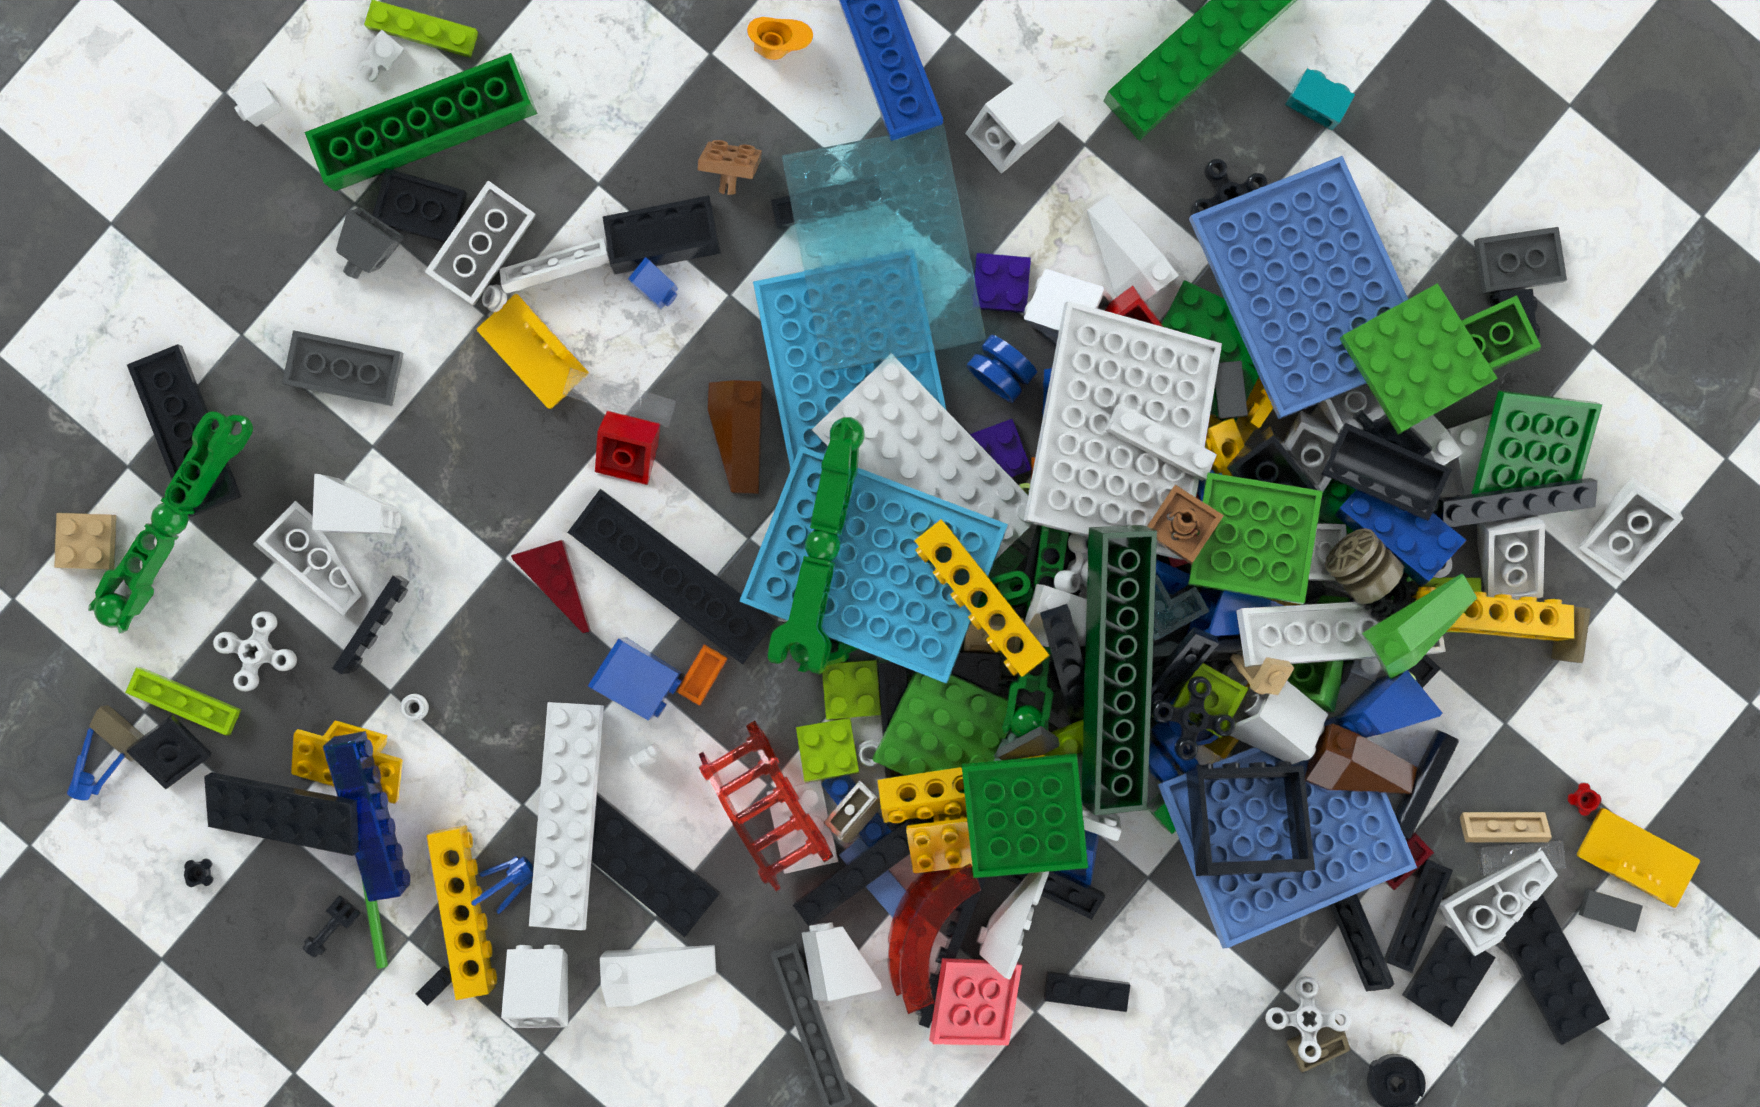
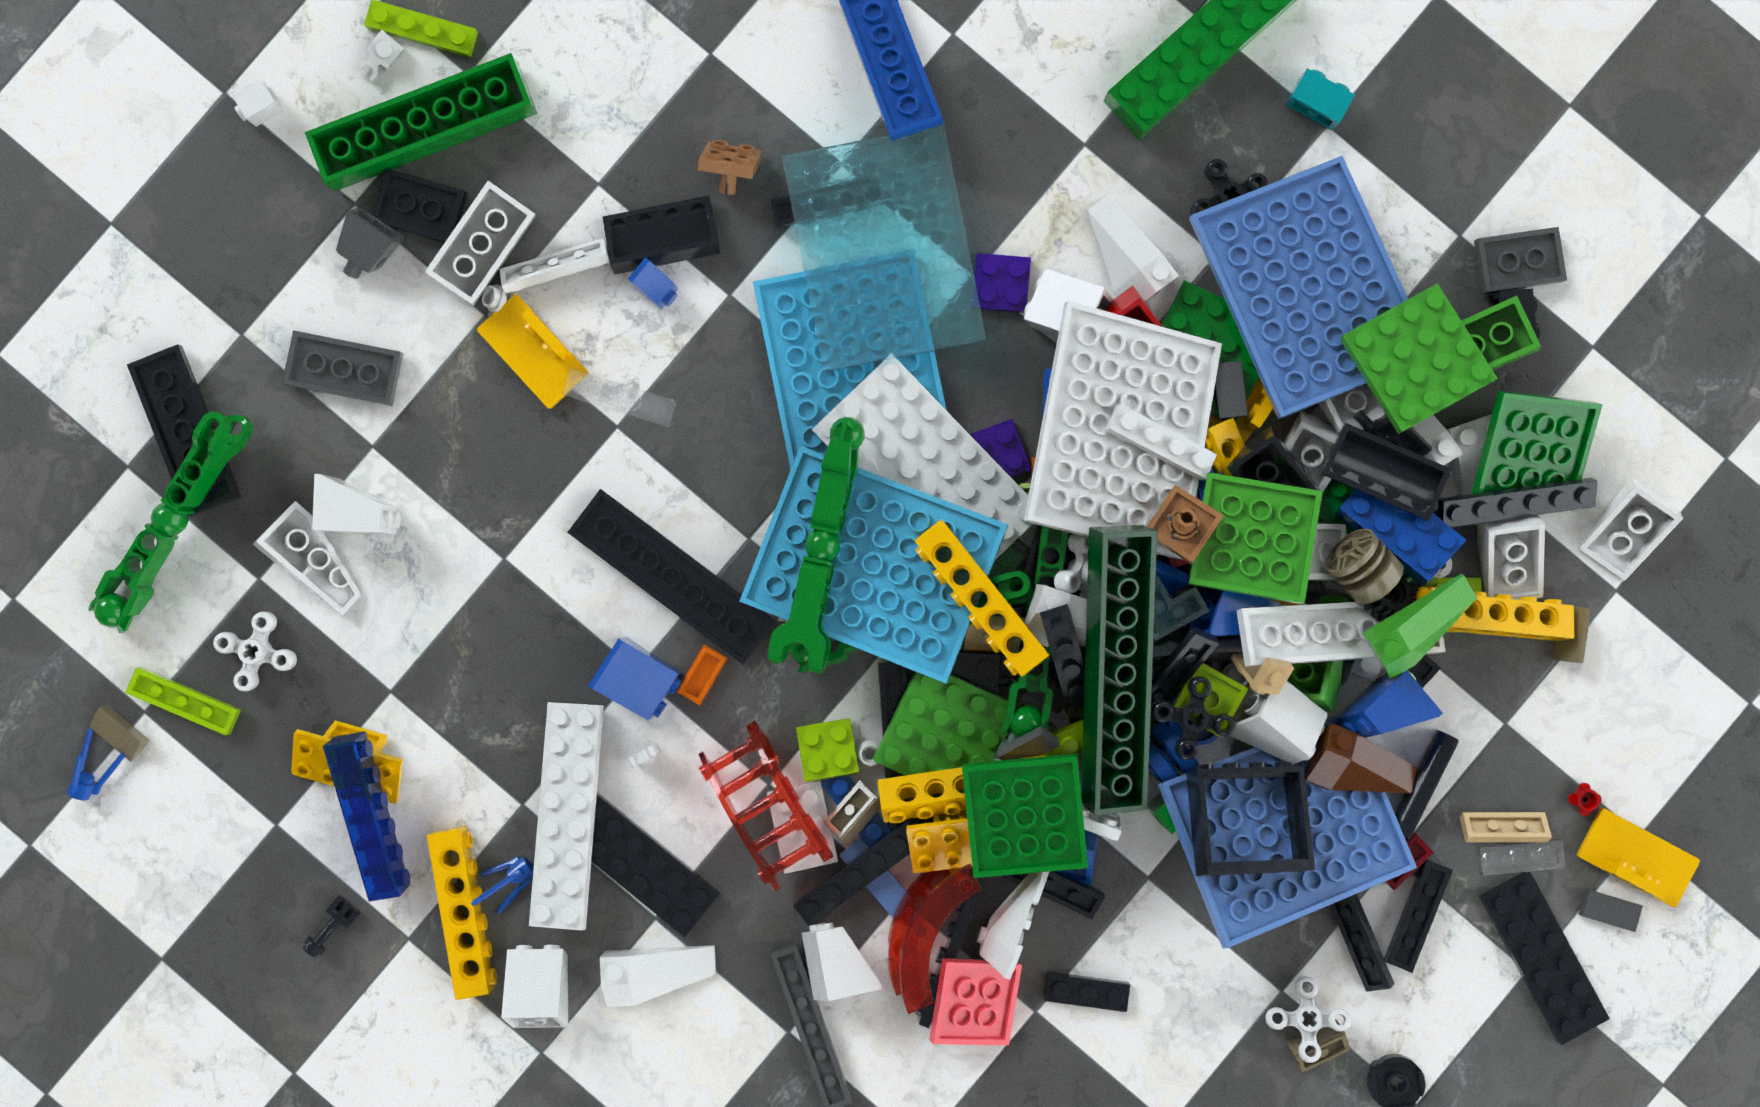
(85, 541): tan plate -> none
(168, 752): black tile -> none
(190, 873): black plate -> none
(282, 813): black plate -> none
(366, 633): black plate -> none
(376, 932): bright green bar -> none
(406, 710): white plate -> none
(435, 986): black piece -> none
(553, 574): dark red wing -> none
(626, 447): red slope -> none
(737, 423): reddish brown wedge -> none
(778, 37): light orange piece -> none
(851, 690): lime plate -> none
(1001, 368): blue wheel -> none
(1014, 122): white slope -> none
(1222, 746): yellow slope -> none
(1447, 977): black plate -> none
(1492, 905): white wedge -> none

